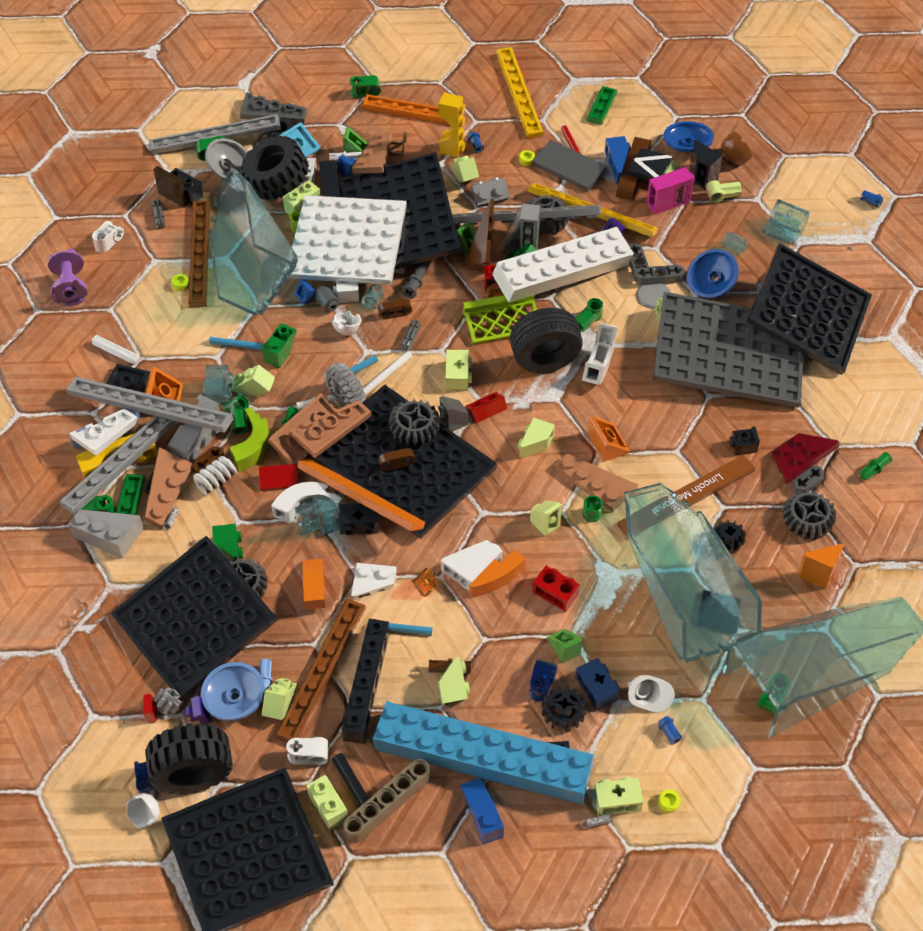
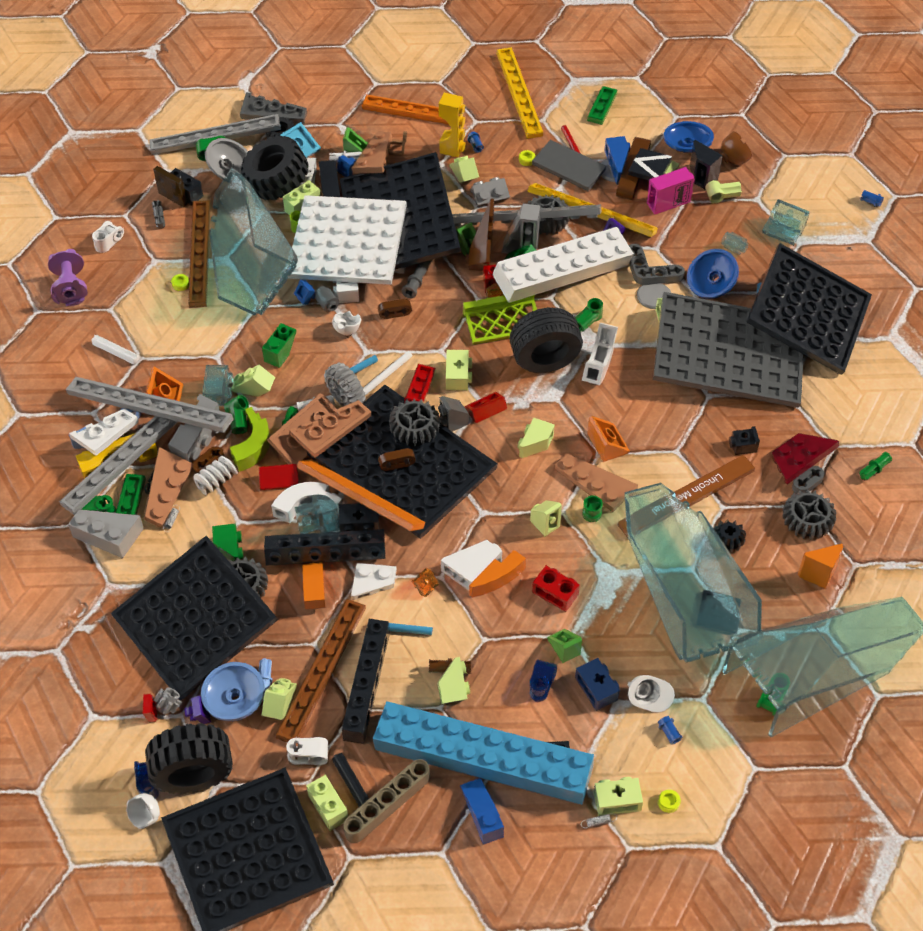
(129, 378): black tile -> none
(236, 343): dark azure bar -> none
(324, 547): none -> black brick
(365, 85): green piece -> none
(373, 297): clear light blue brick -> none
(410, 335): dark grey axle -> none
(420, 383): none -> red tile
(566, 717): black gear -> none

